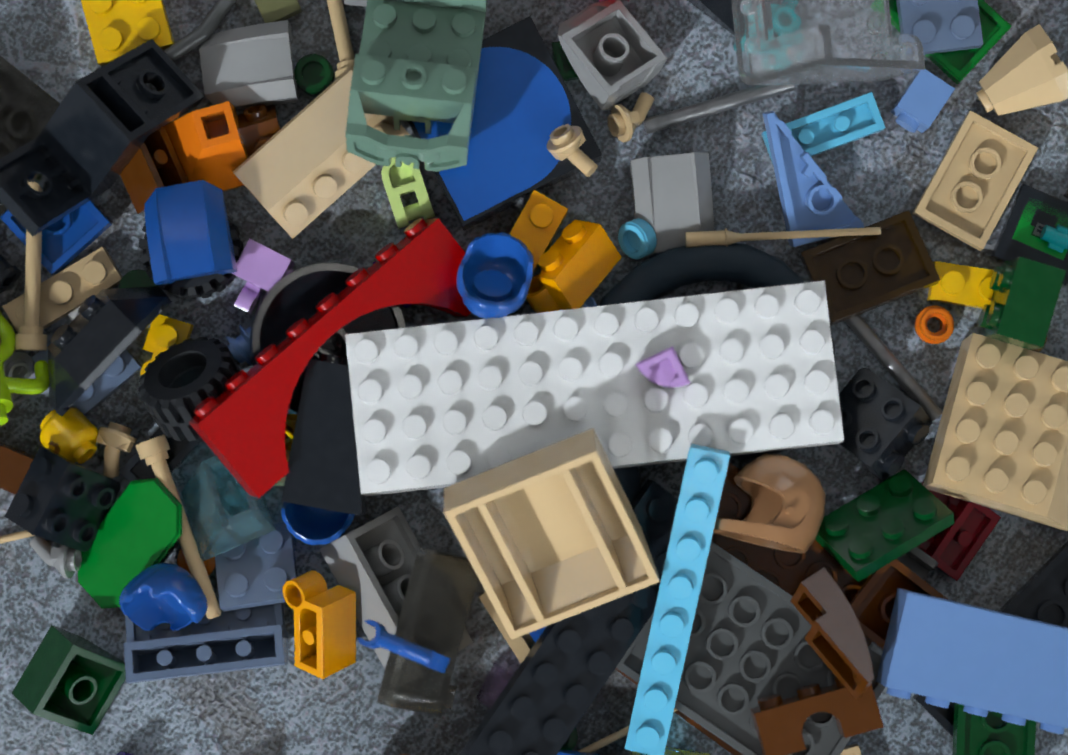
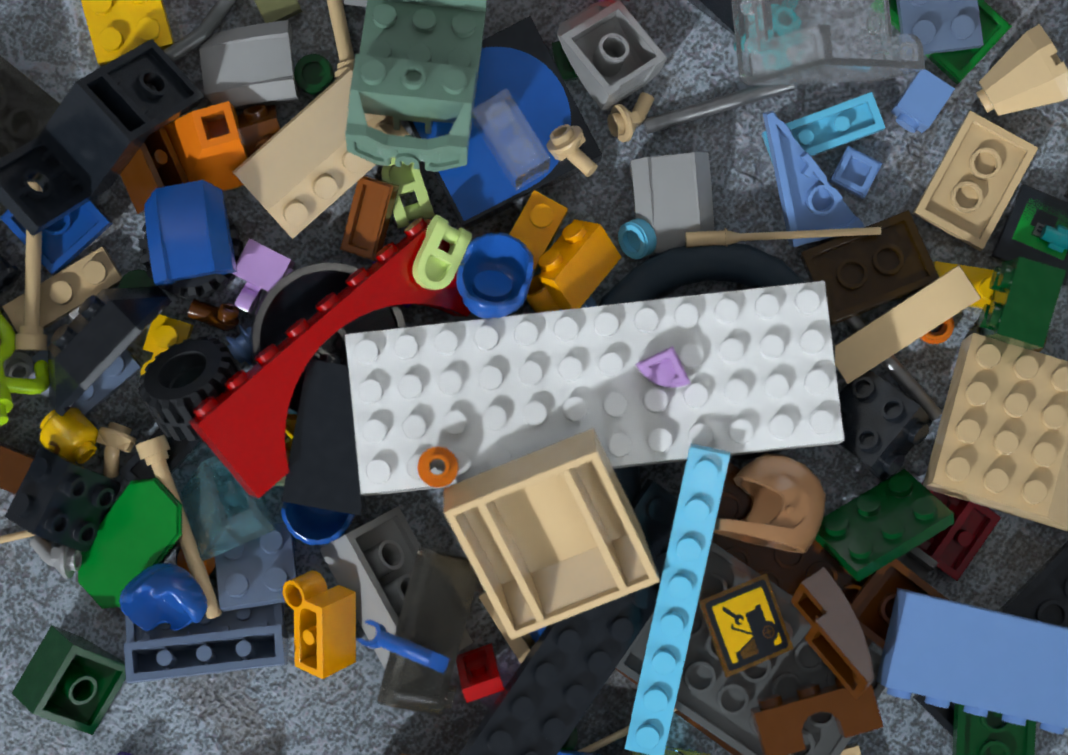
(223, 318): none -> reddish brown arm
(369, 217): none -> dark orange tile
(433, 267): none -> yellowish green plate
(449, 473): none -> orange plate
(479, 673): none -> red plate
(511, 139): none -> clear brick
(745, 625): none -> piece
(855, 172): none -> medium blue tile
(904, 324): none -> tan tile

